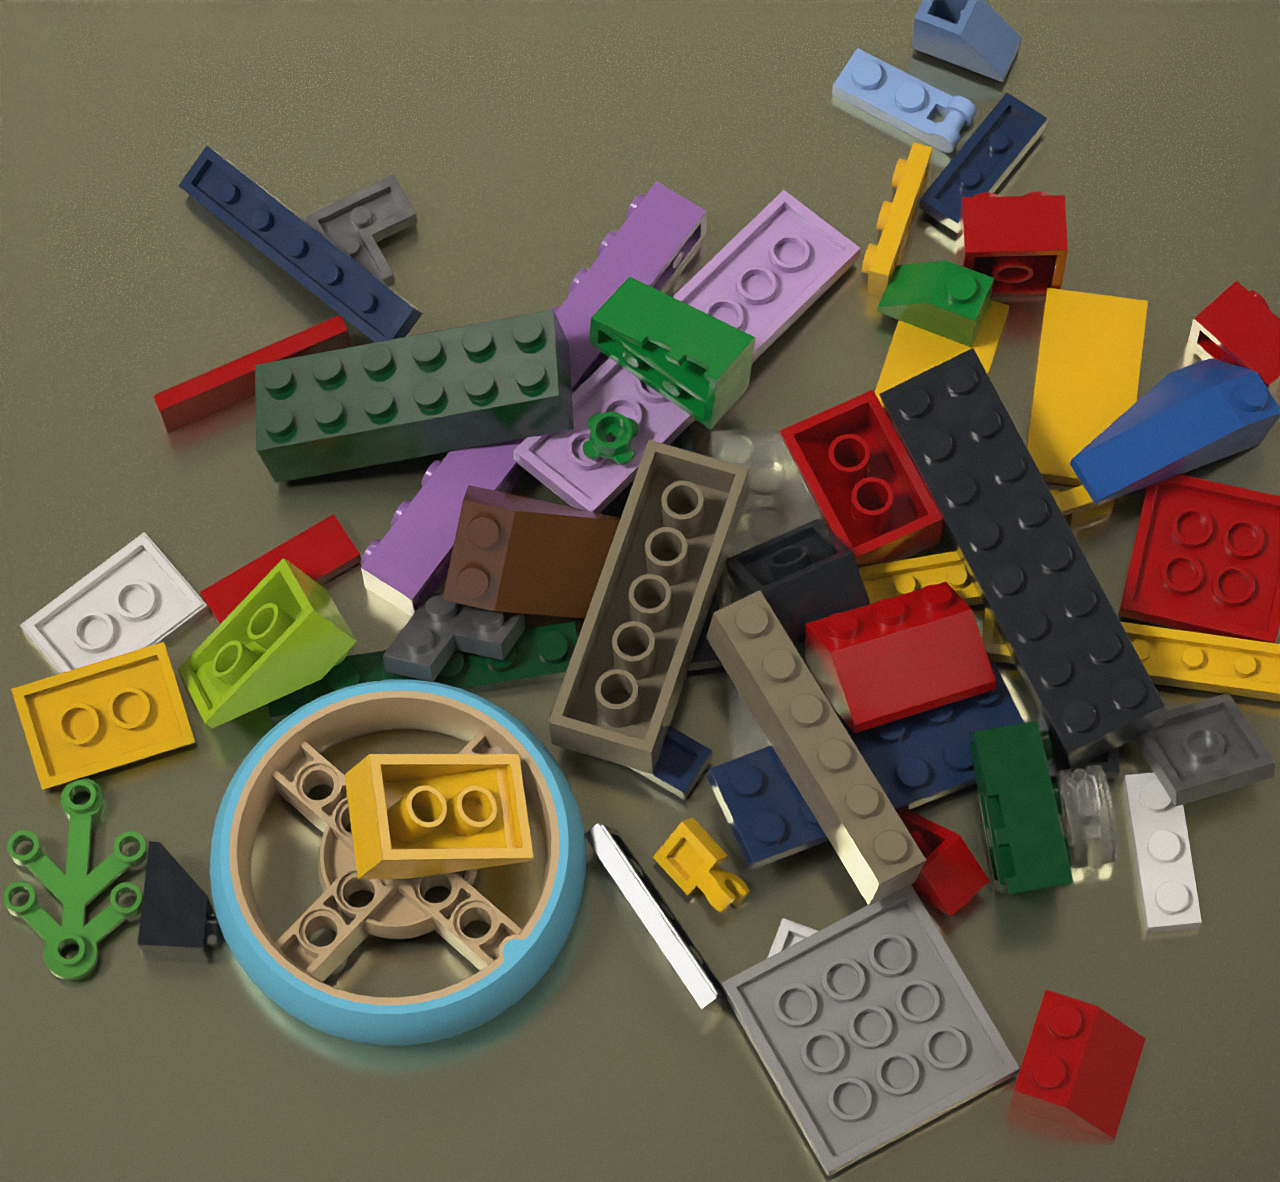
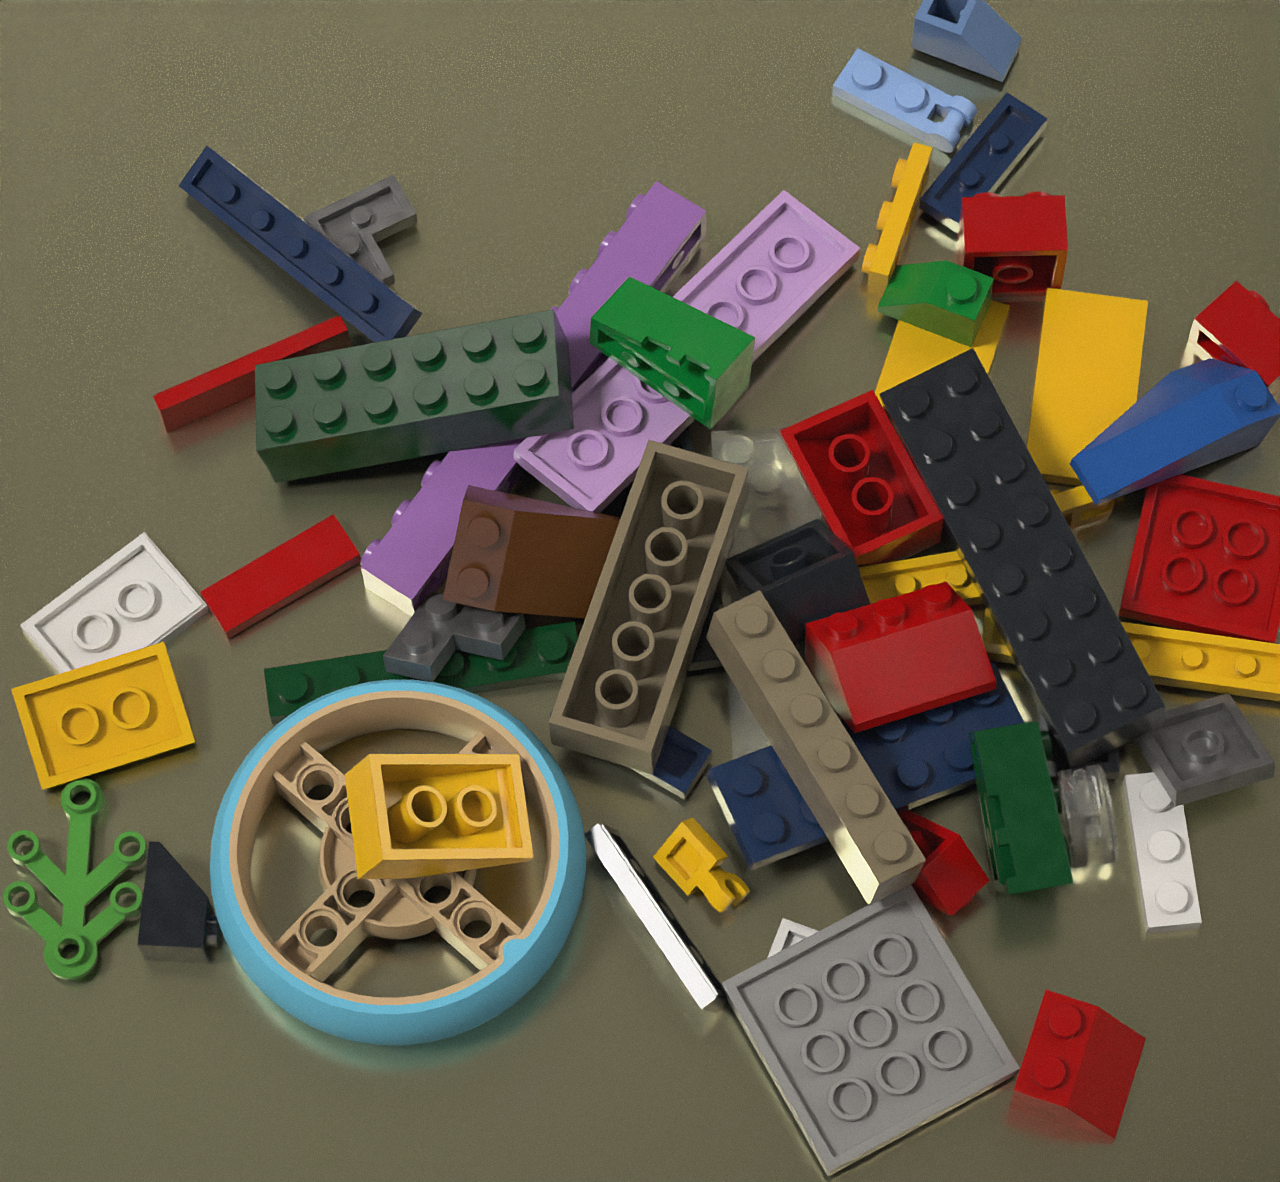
(267, 647): lime slope -> none
(614, 425): green plate -> none

